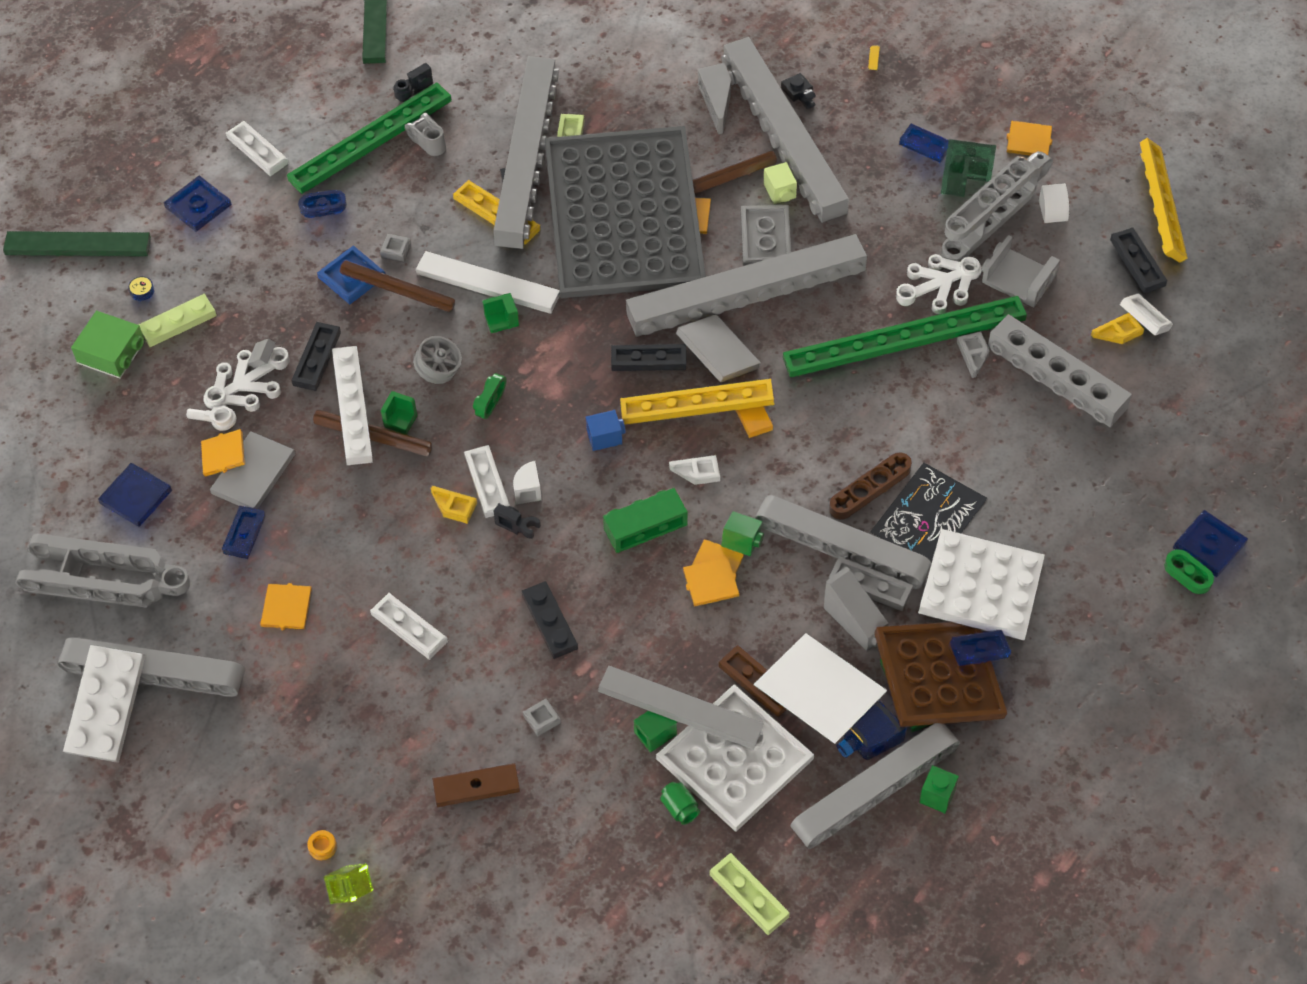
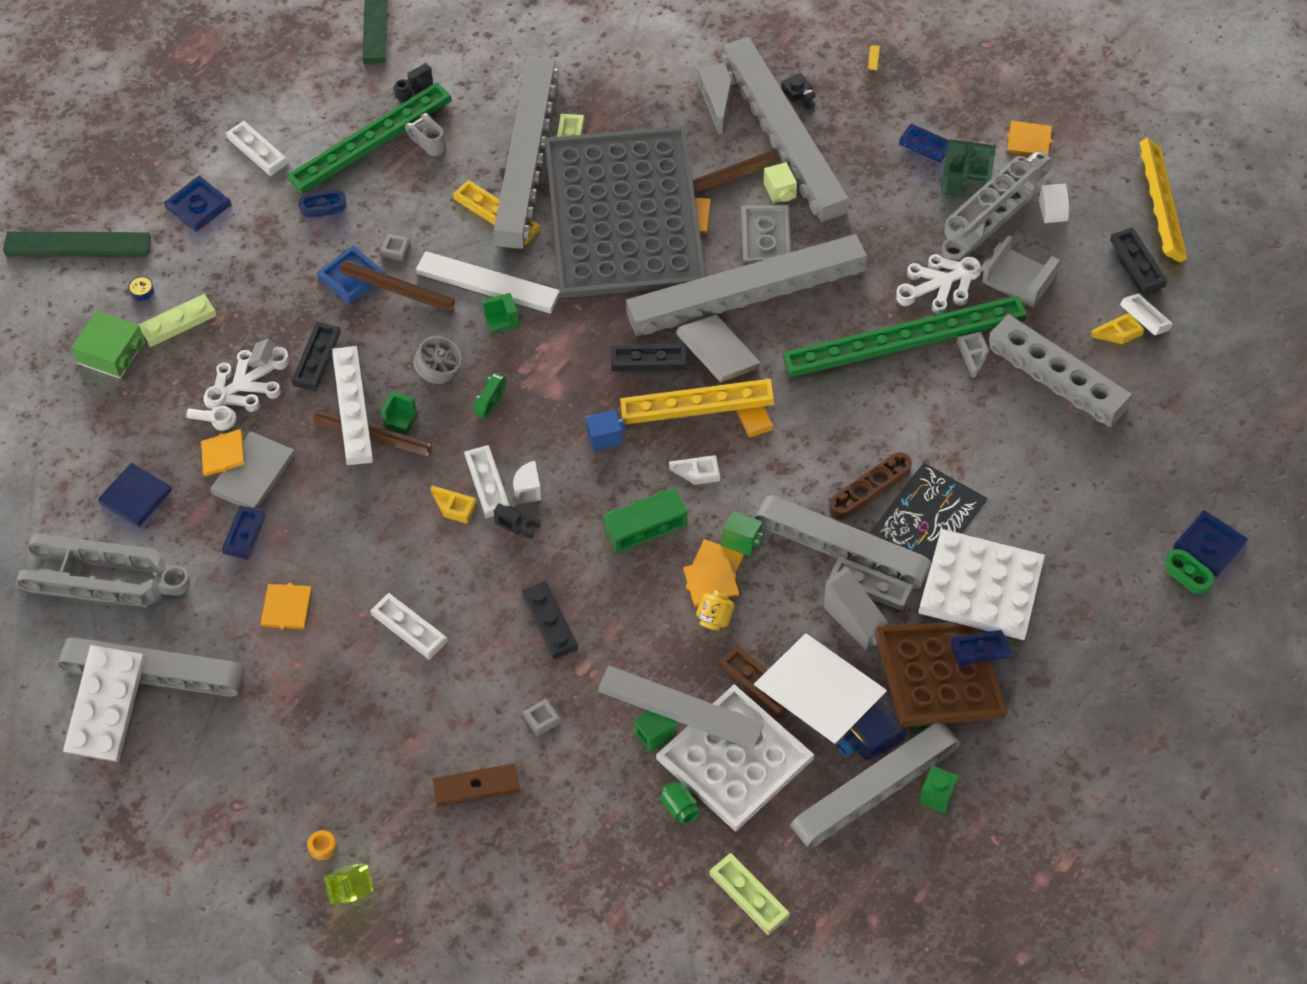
(715, 610): none -> yellow head

